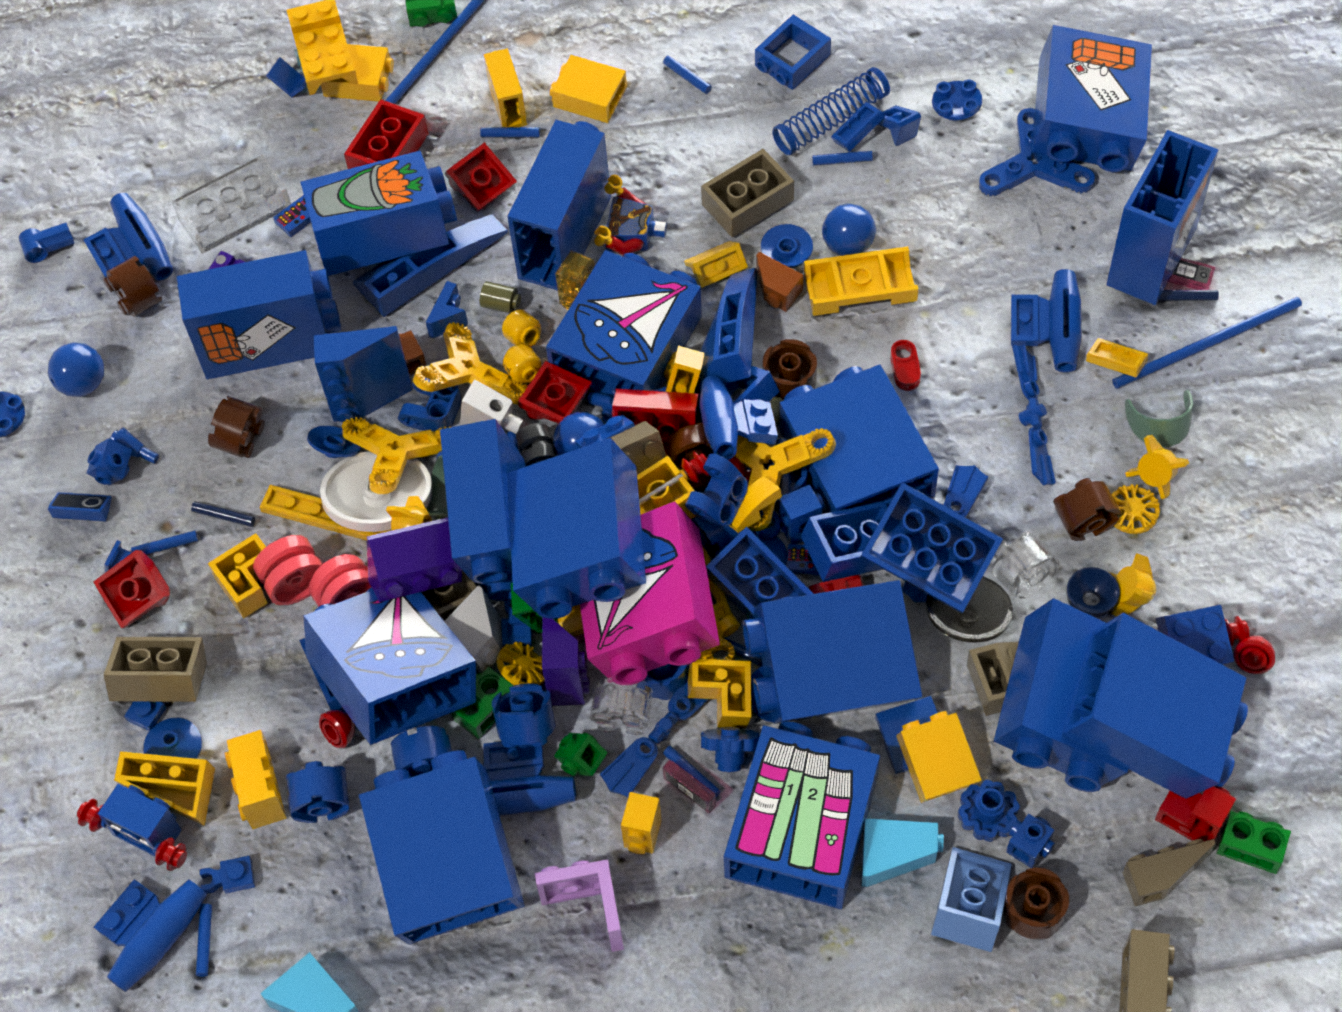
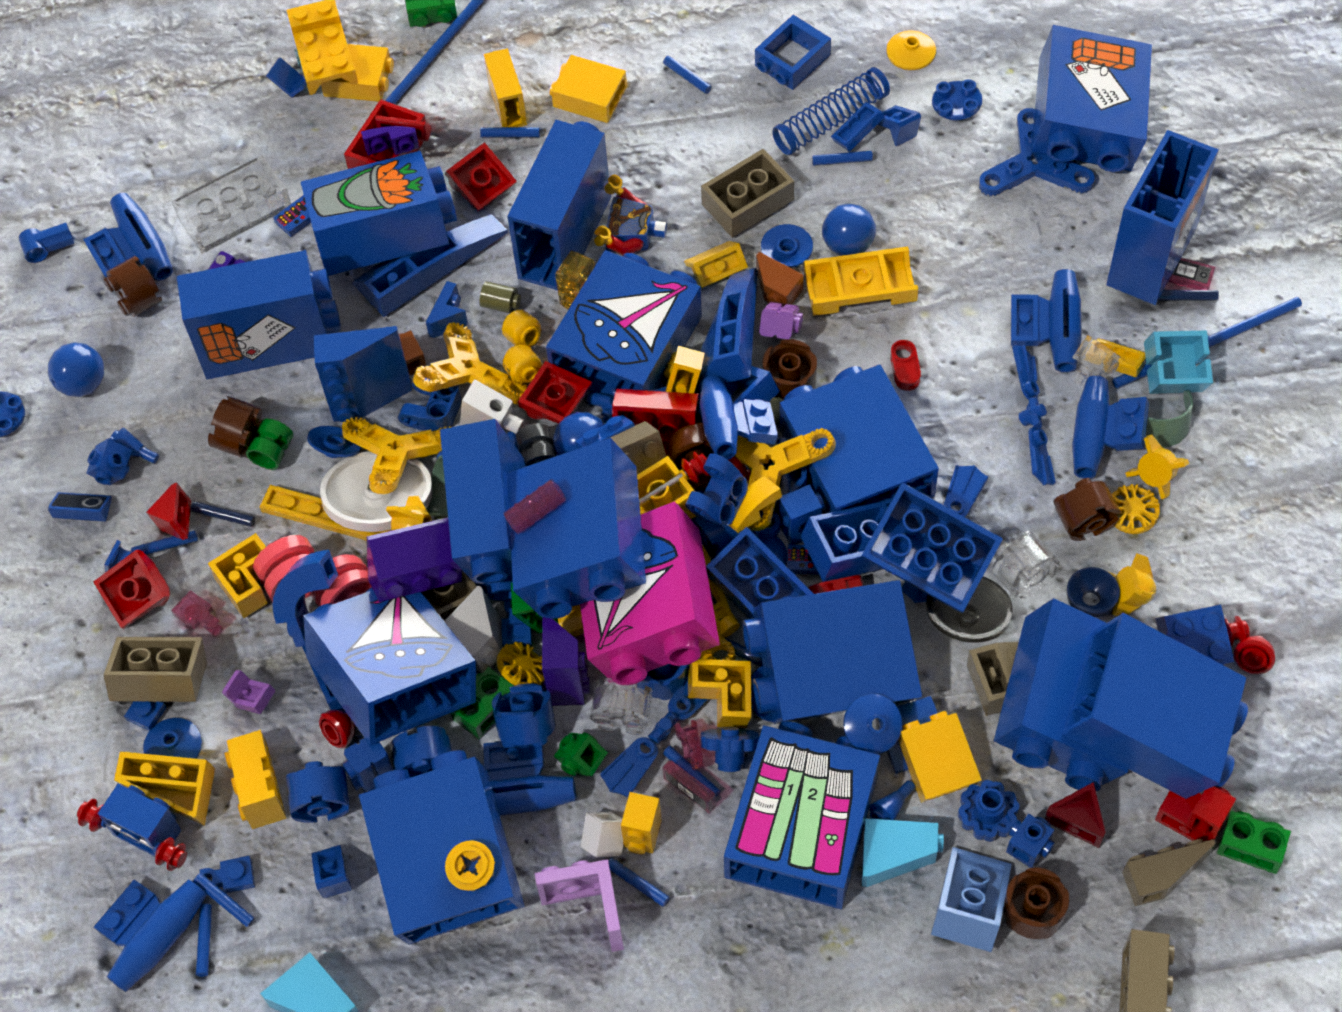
(172, 512): none -> red slope
(195, 611): none -> clear pink plate
(224, 900): none -> blue piece
(248, 693): none -> medium lavender bracket
(270, 443): none -> green wheel
(308, 574): none -> blue arch
(330, 872): none -> blue slope
(365, 763): none -> blue brick
(398, 138): none -> dark purple slope
(422, 129): none -> red slope
(455, 865): none -> yellow gear
(535, 506): none -> clear pink axle
(602, 834): none -> white panel
(638, 882): none -> blue piece
(690, 744): none -> clear pink plate
(780, 320): none -> medium lavender brick
(859, 720): none -> blue dish
(890, 805): none -> blue cone
(911, 50): none -> yellow dish
(1079, 816): none -> dark red slope
(1095, 359): none -> clear brick
(1103, 425): none -> blue plate
(1175, 360): none -> medium azure piece

